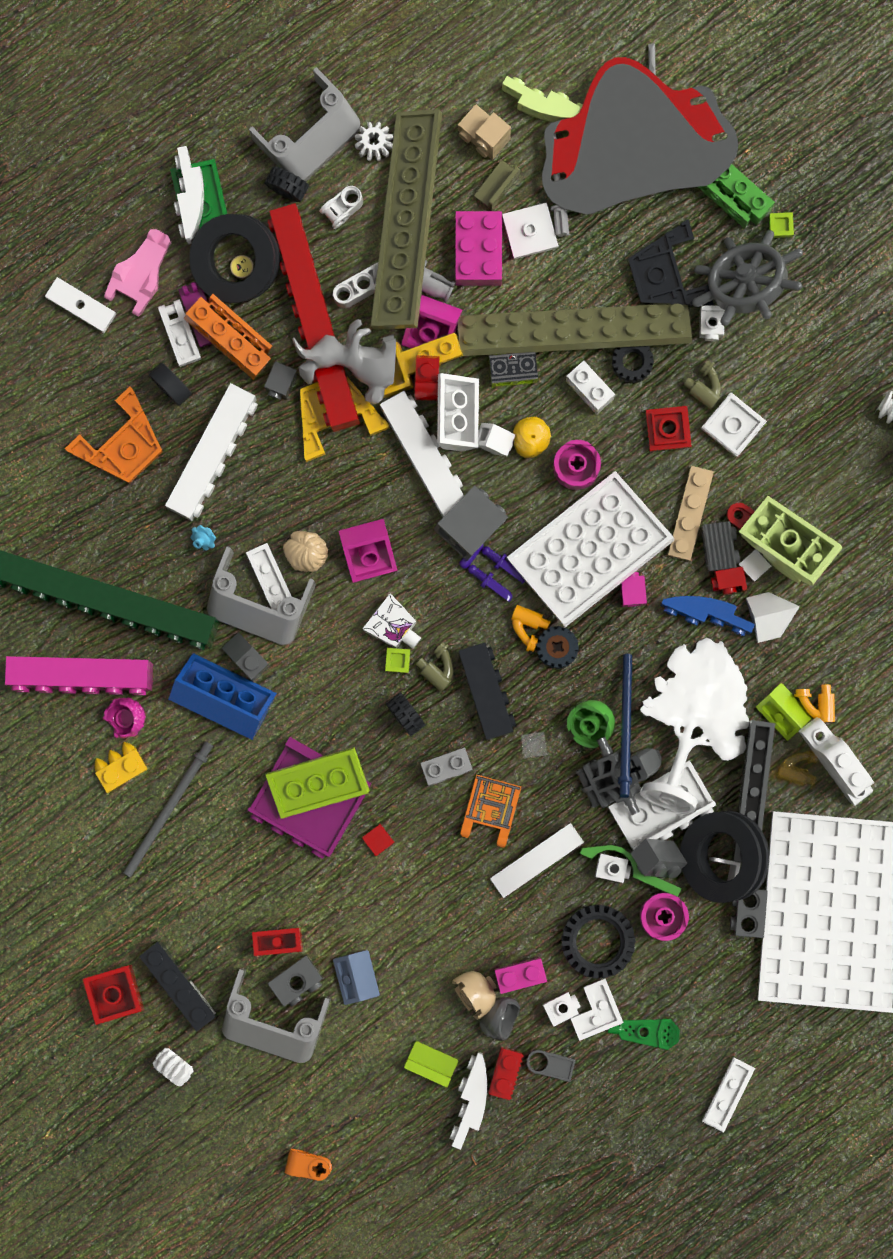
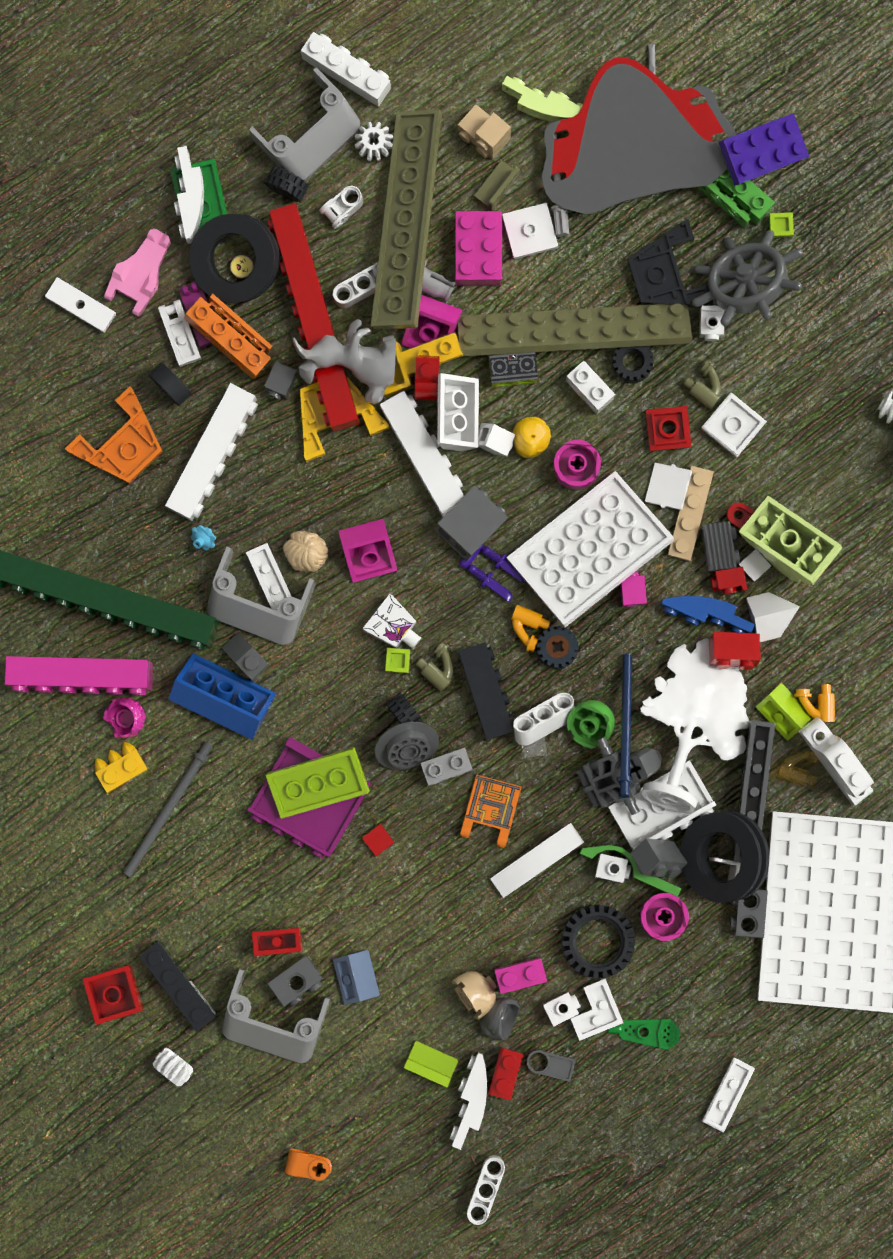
(346, 69): none -> white brick
(406, 745): none -> dark grey wheel
(477, 1198): none -> white beam
(555, 713): none -> white beam
(668, 486): none -> white piece
(734, 650): none -> red brick
(763, 149): none -> dark purple plate

